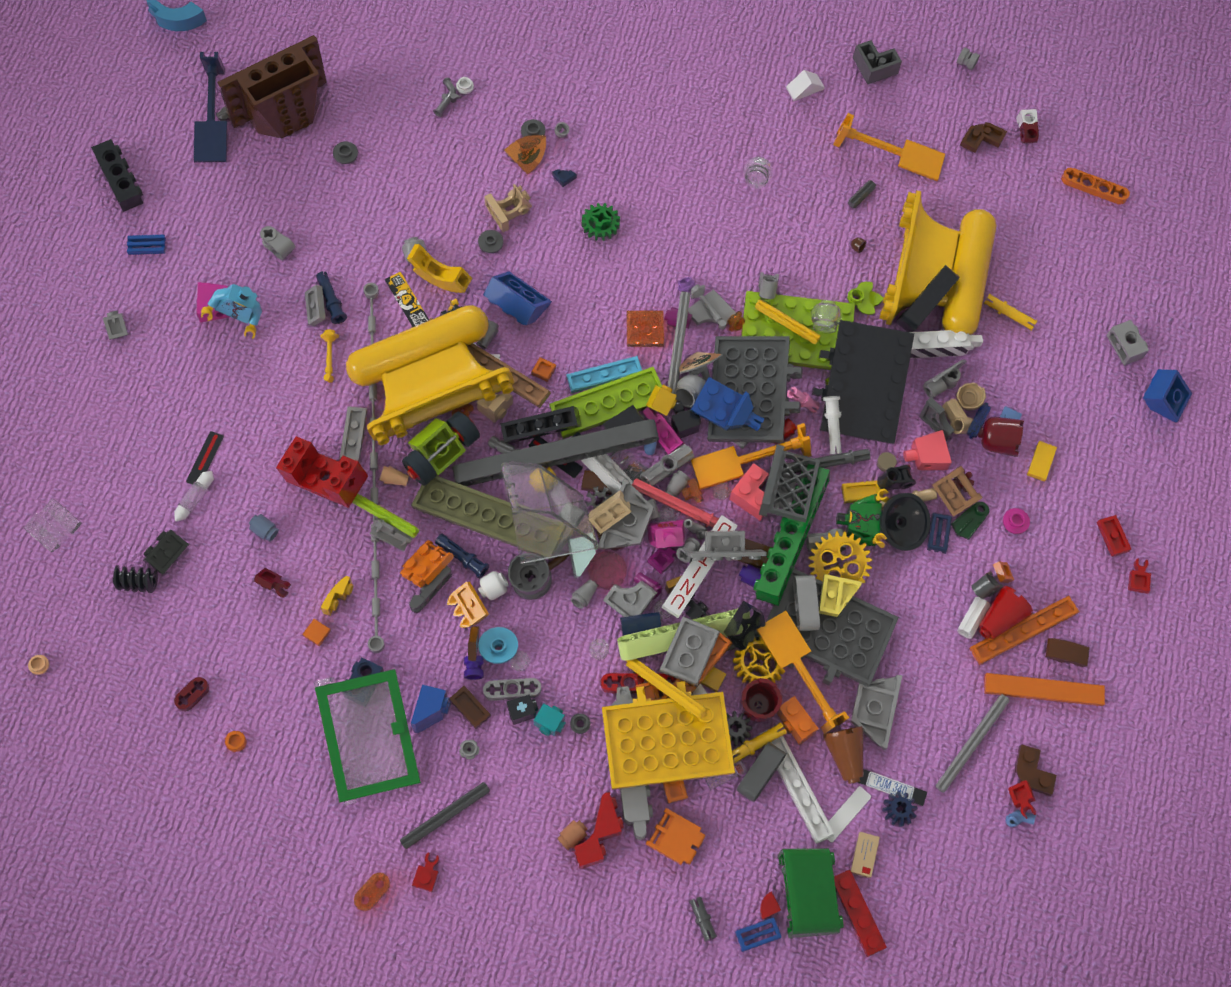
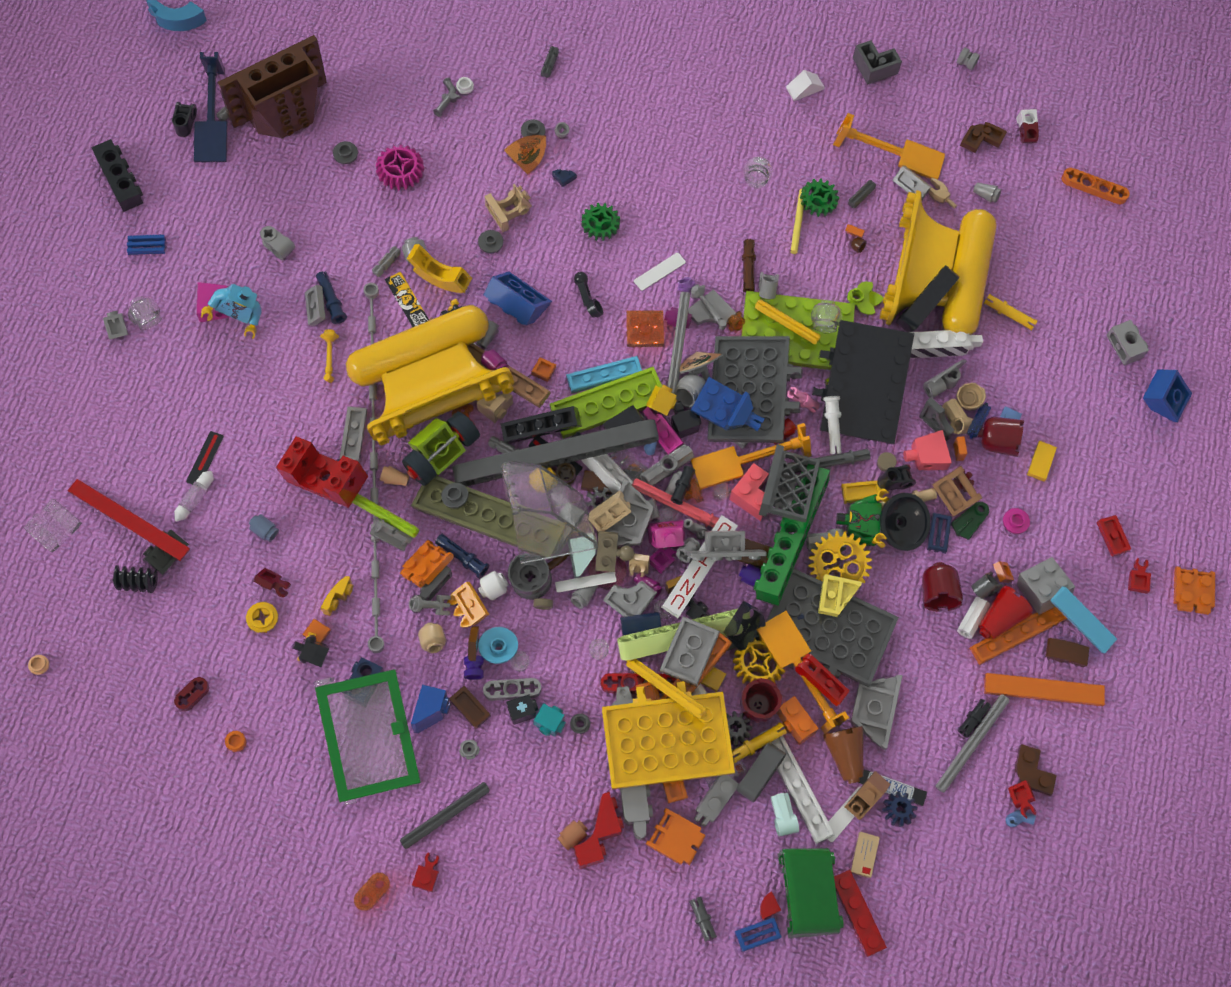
(129, 520): none -> red piece
(144, 313): none -> clear piece
(184, 118): none -> black piece
(254, 614): none -> yellow gear
(311, 650): none -> black piece
(386, 261): none -> light grey axle
(409, 162): none -> dark pink gear
(416, 604): none -> light grey hinge
(432, 638): none -> tan head
(455, 495): none -> dark grey piece
(493, 360): none -> magenta brick
(543, 604): none -> dark tan tile
(549, 61): none -> dark grey axle
(567, 471): none -> dark brown wheel
(587, 581): none -> white sticker
(593, 306): none -> black piece
(608, 551): none -> dark tan plate
(638, 564): none -> tan tile
(659, 271): none -> white sticker
(683, 485): none -> black pin
(715, 799): none -> light grey hinge
(748, 265): none -> reddish brown pin
(785, 820): none -> light aqua piece
(797, 225): none -> light yellow bar
(806, 603): light grey beam -> none
(819, 197): none -> green gear
(822, 679): none -> red plate
(852, 230): none -> orange tile
(867, 795): none -> medium nougat slope
(911, 182): none -> light grey plate
(941, 587): none -> dark red cylinder
(942, 194): none -> tan hand
(960, 448): none -> orange tile
(974, 718): none -> black pin
(987, 191): none -> light grey cone
(1042, 583): none -> light grey brick
(1083, 620): none -> medium azure tile
(1194, 590): none -> orange plate

